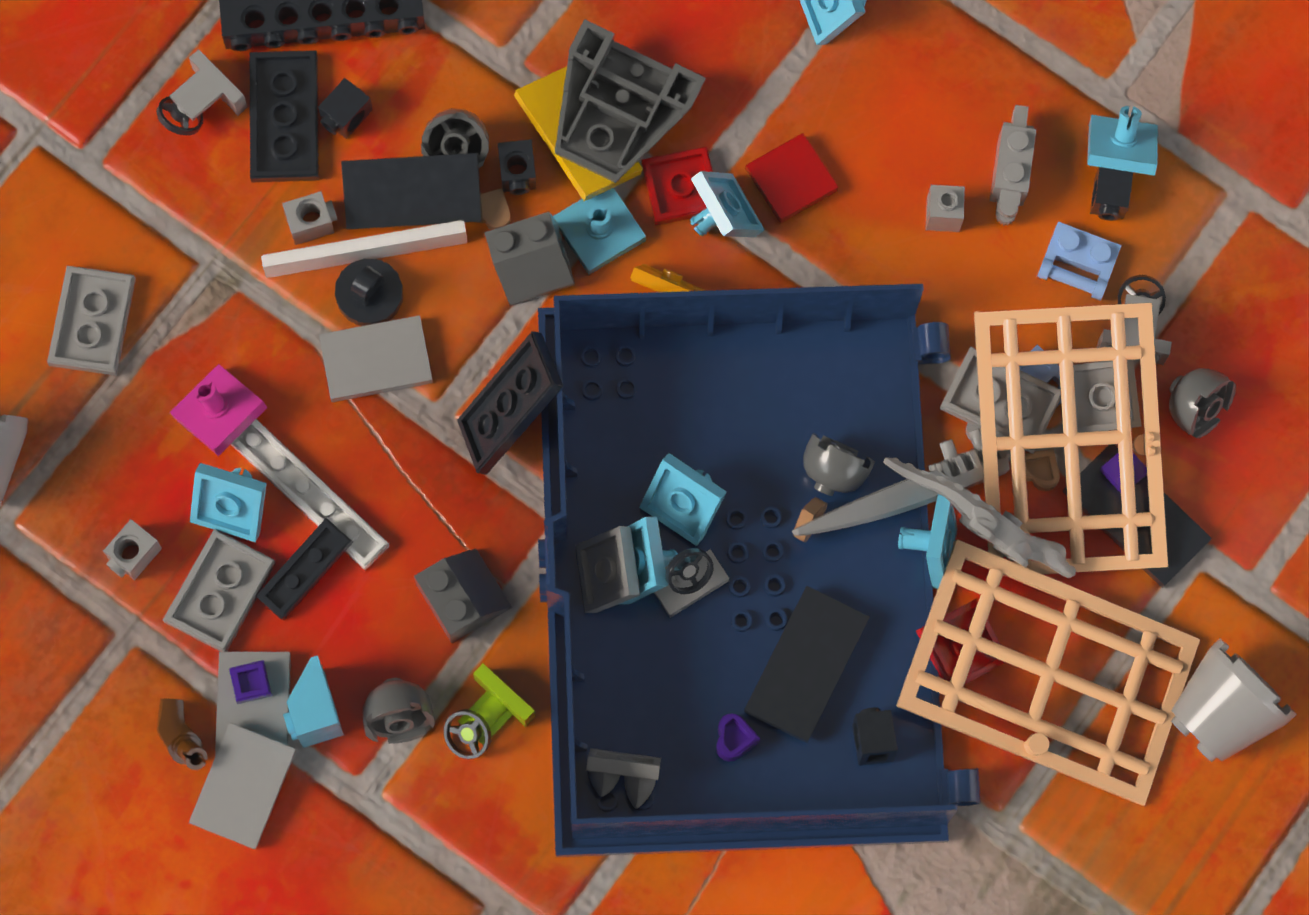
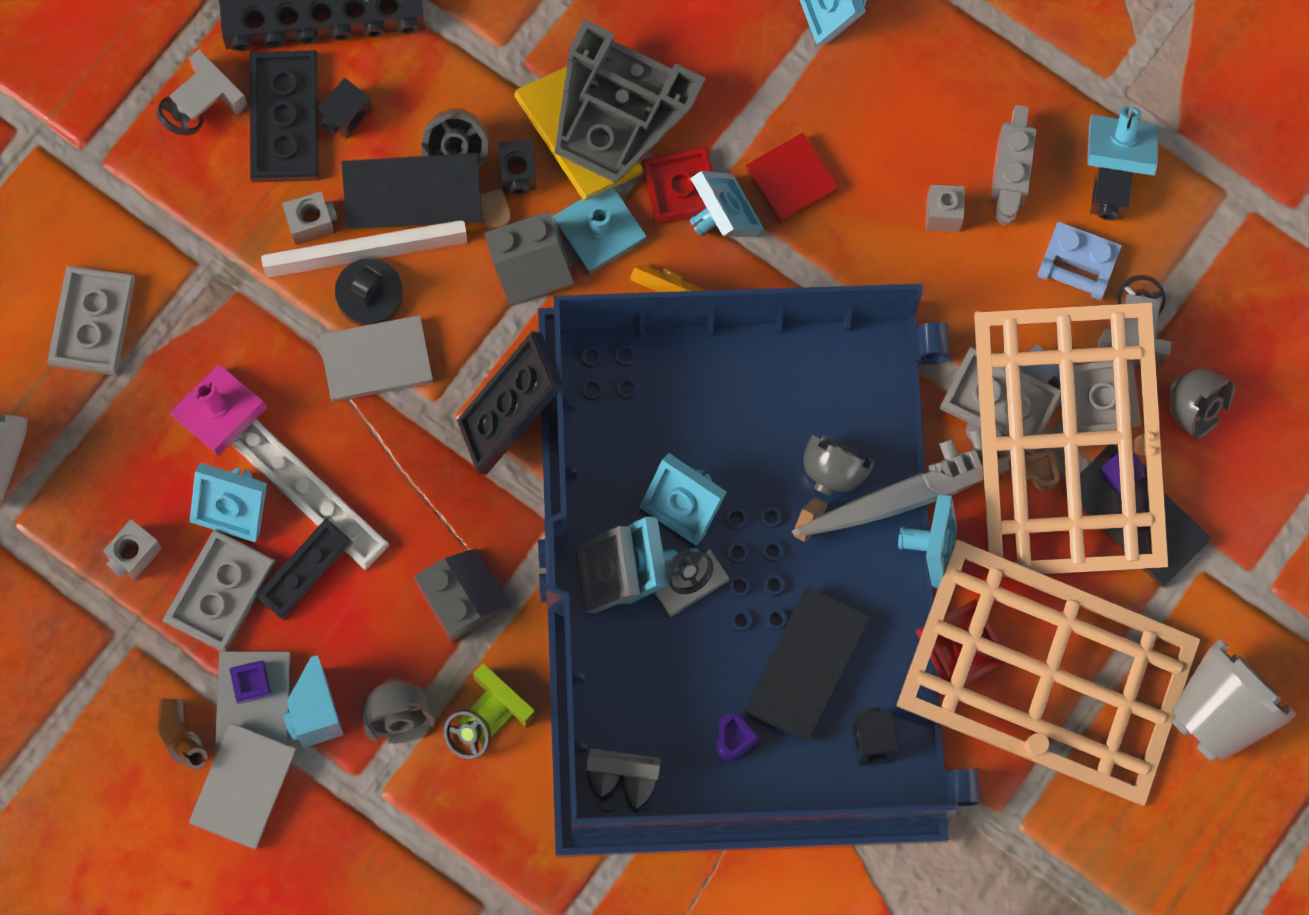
(988, 523): light grey animal -> none

